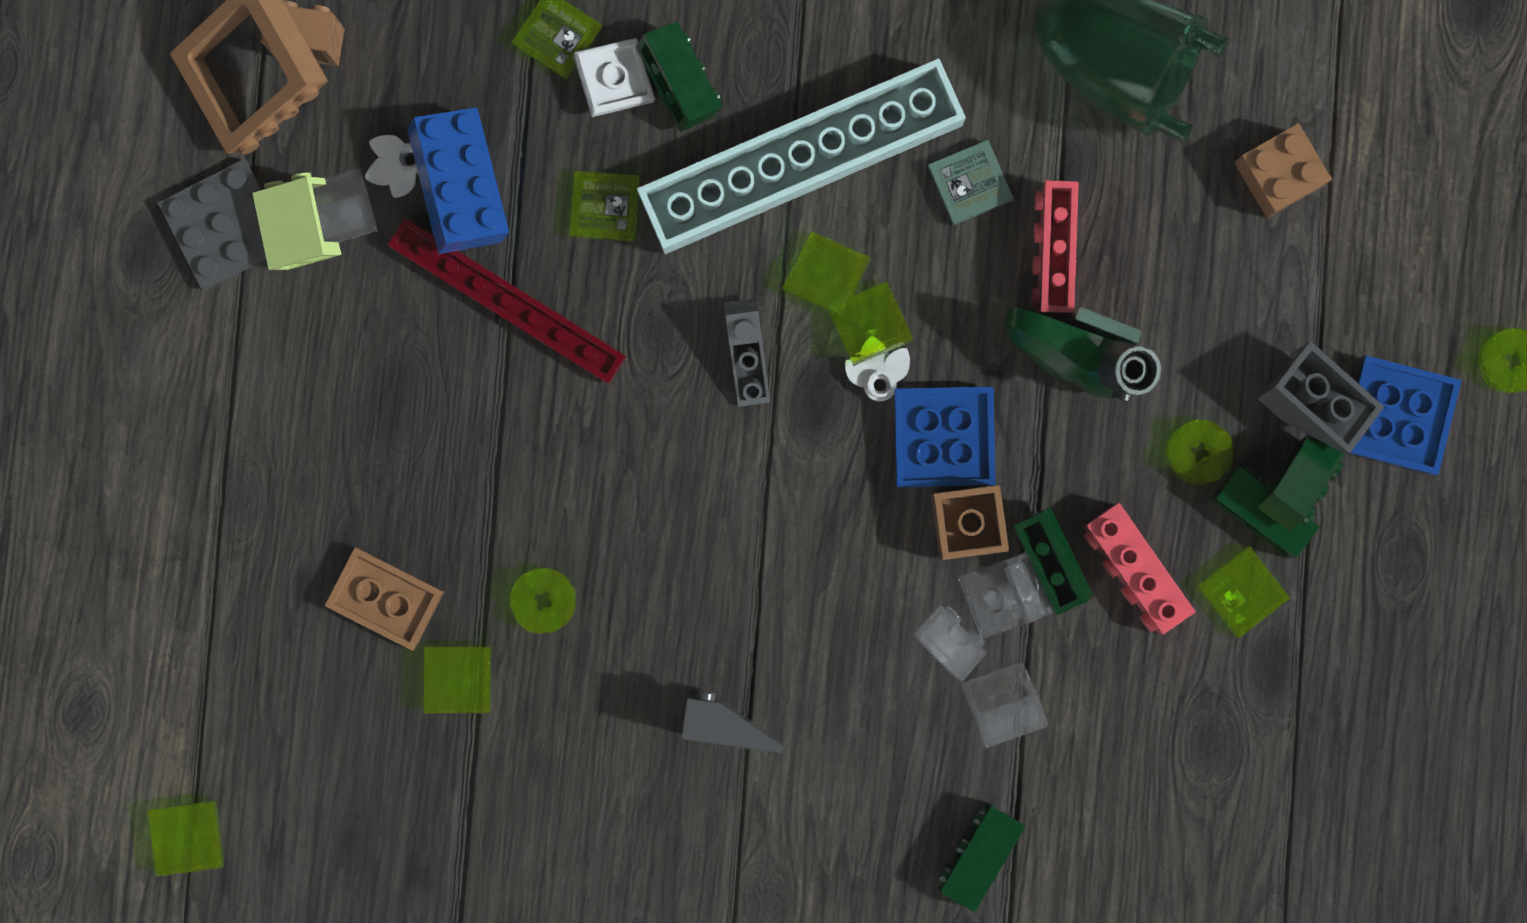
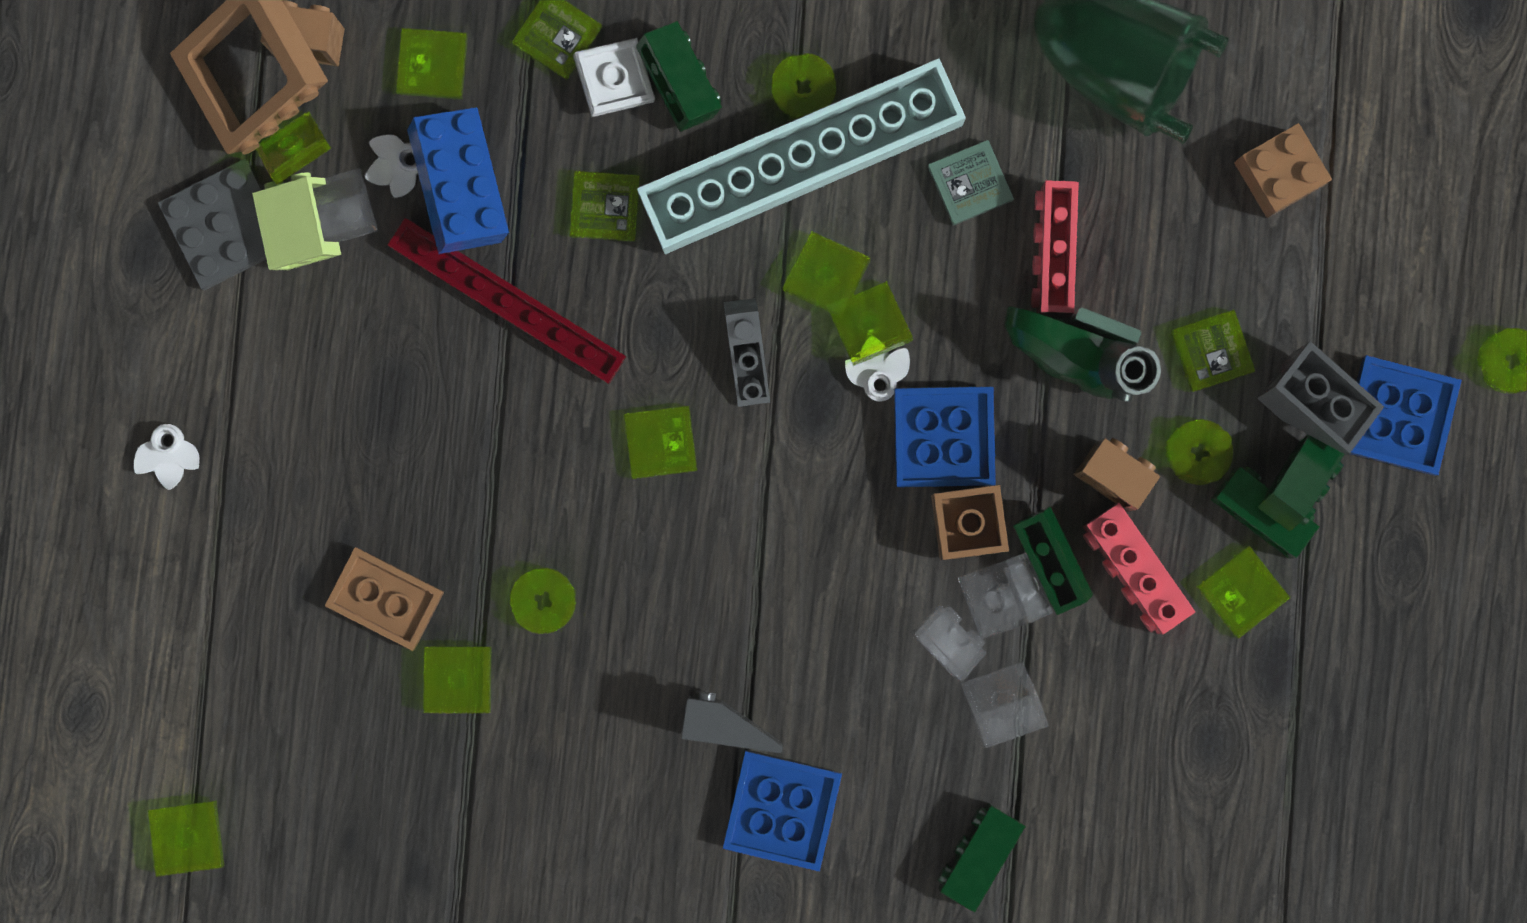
(166, 461): none -> white plate
(292, 147): none -> clear neon green plate
(432, 63): none -> clear neon green tile
(660, 442): none -> clear neon green tile
(782, 810): none -> blue plate
(802, 68): none -> clear neon green plate
(1117, 474): none -> medium nougat brick
(1213, 351): none -> clear neon green tile

